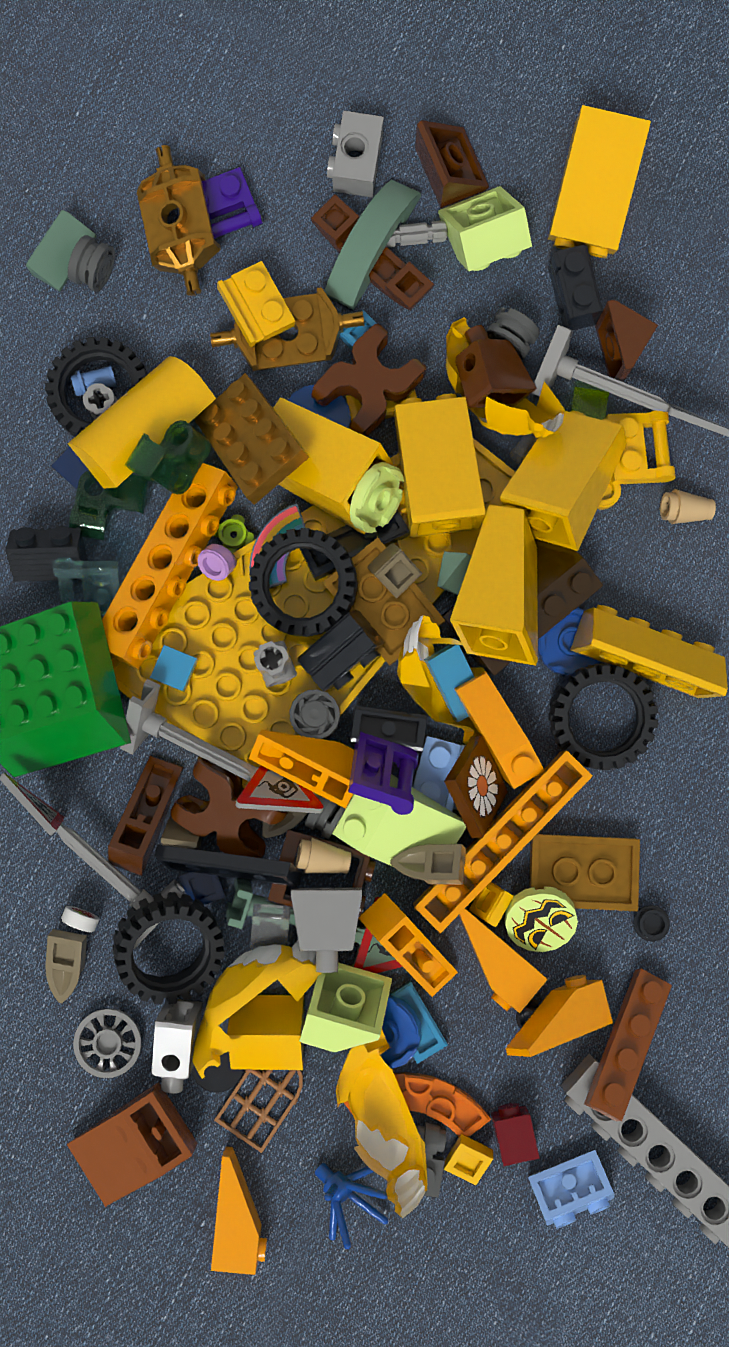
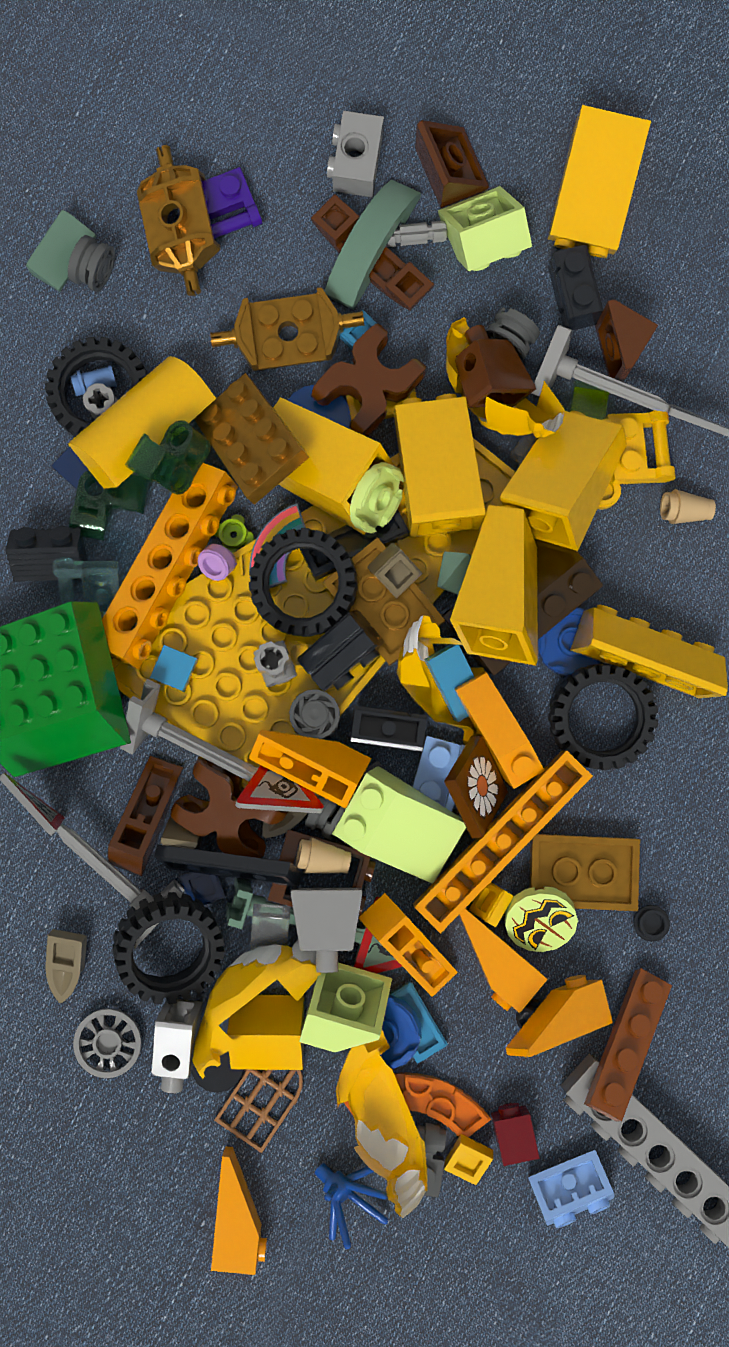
(80, 919): white tile -> none
(133, 1145): dark orange slope -> none
(256, 304): yellow plate -> none
(373, 769): dark purple plate -> none
(433, 863): dark tan plate -> none

